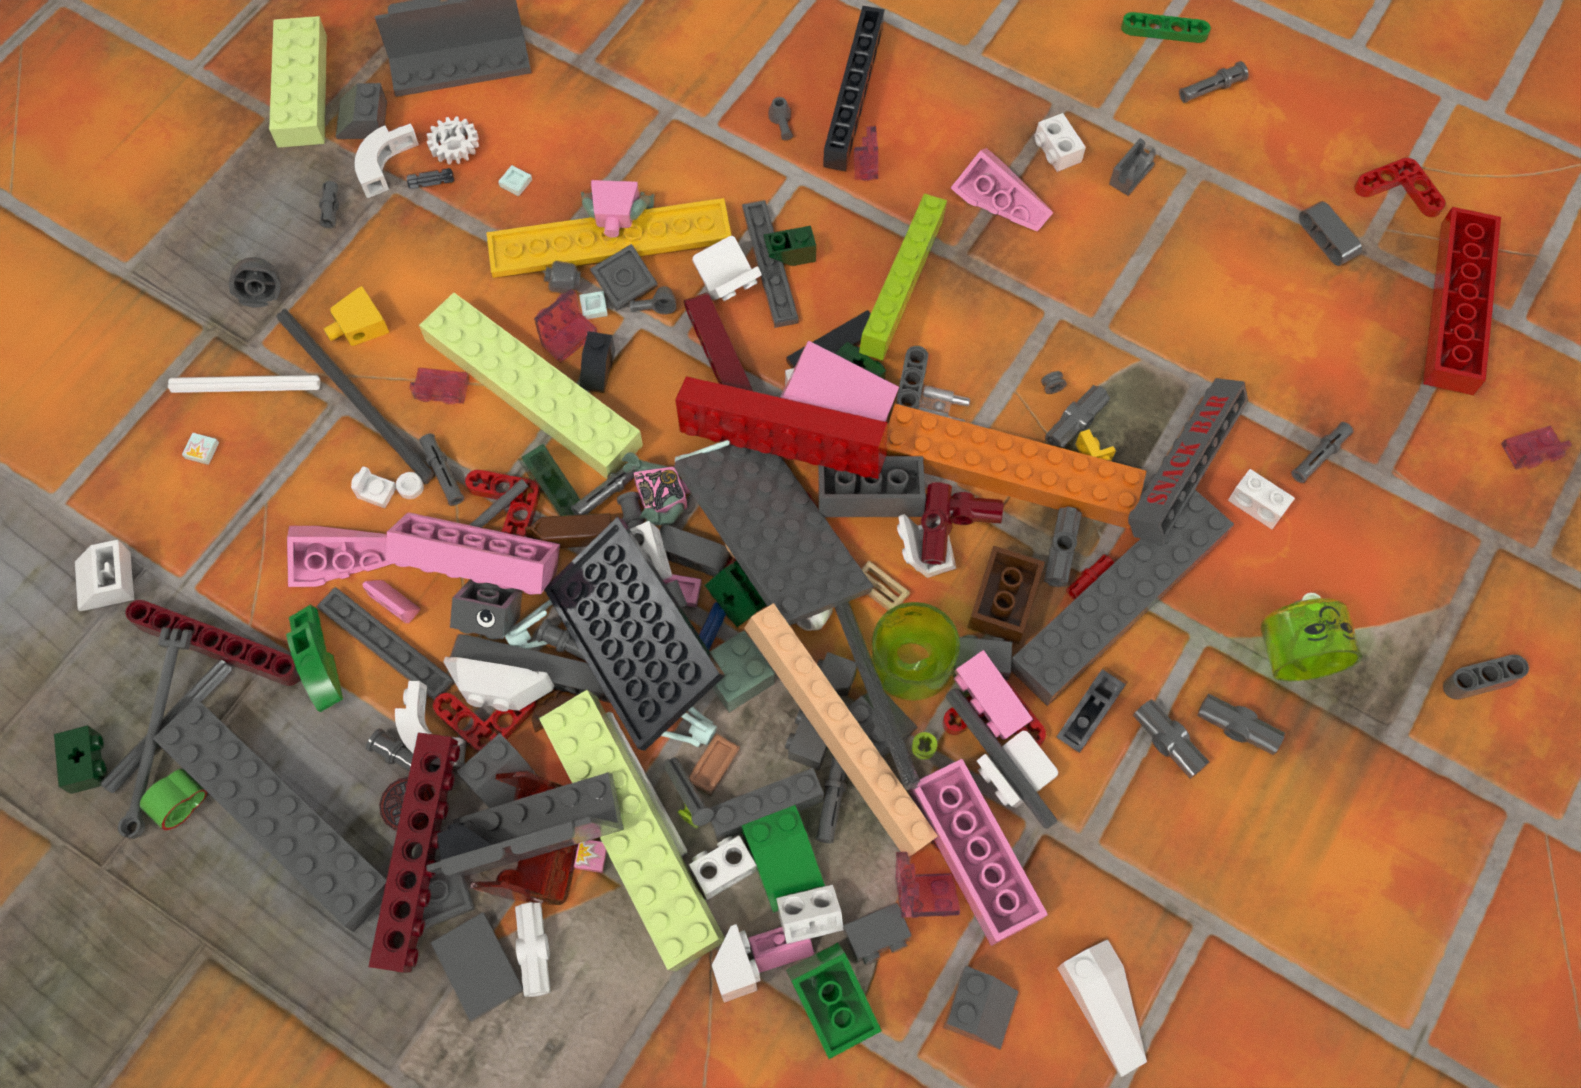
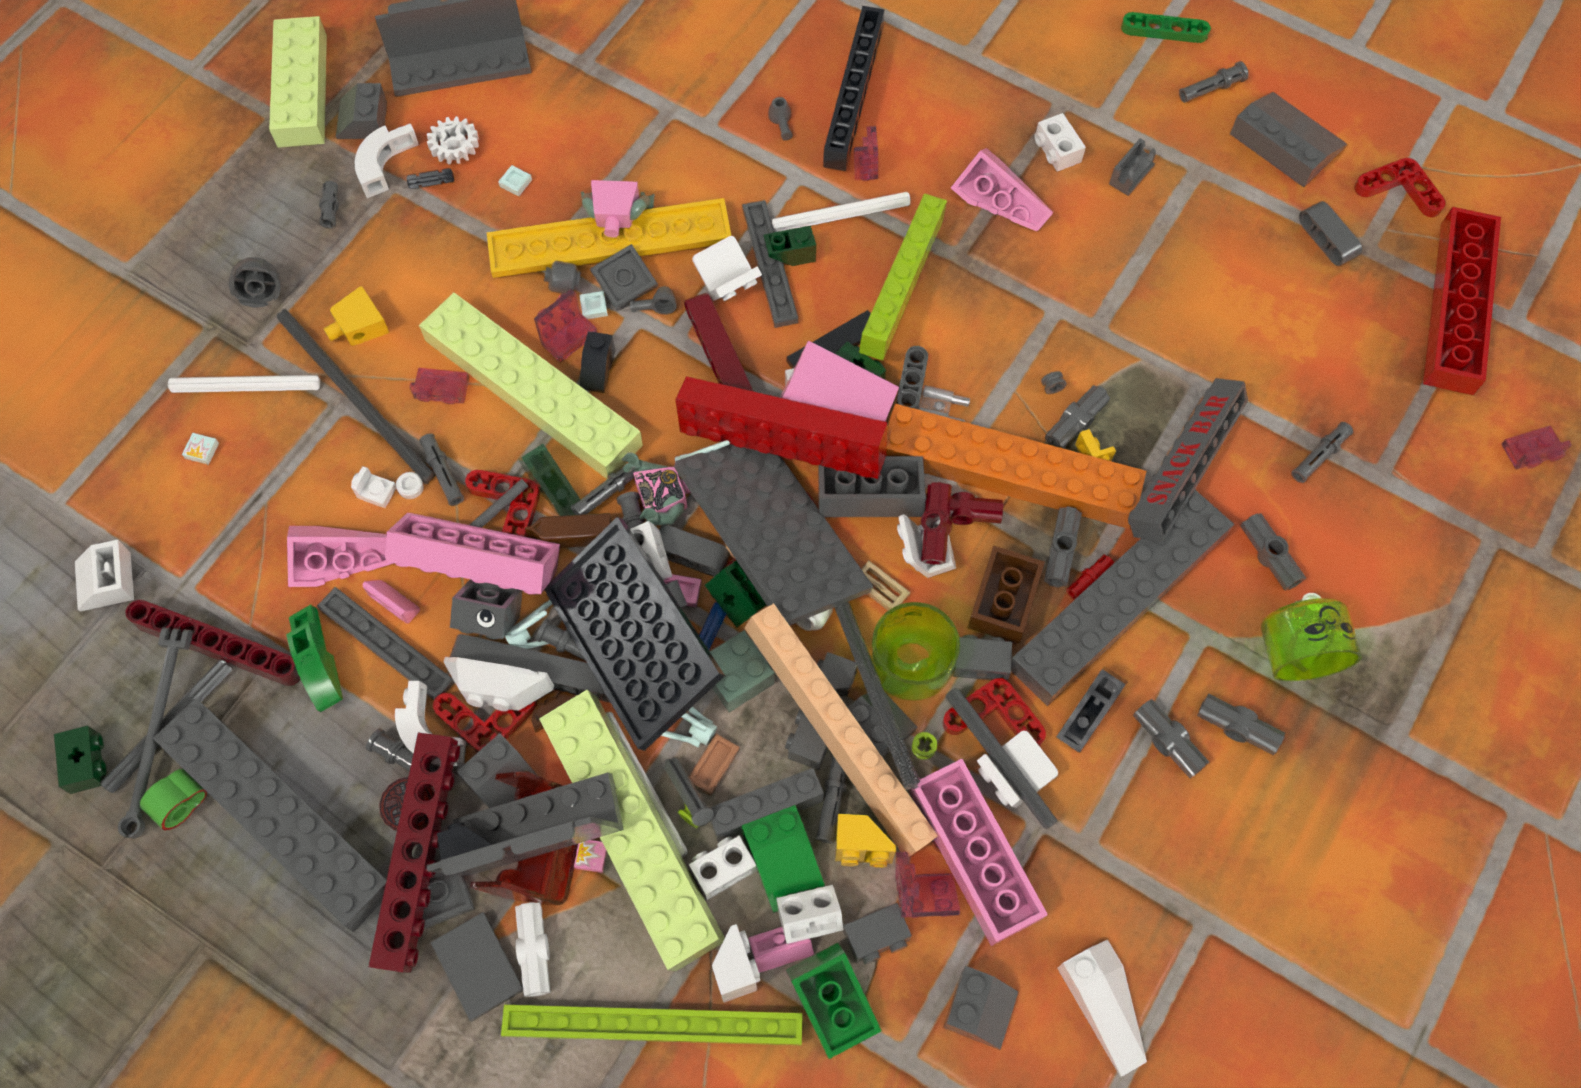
(652, 1025): none -> lime plate
(841, 211): none -> white axle
(862, 841): none -> yellow slope
(992, 696): bright pink brick -> none
(1261, 499): white brick -> none
(1263, 539): none -> dark grey piece
(1286, 138): none -> dark grey slope
(1495, 670): dark grey beam -> none

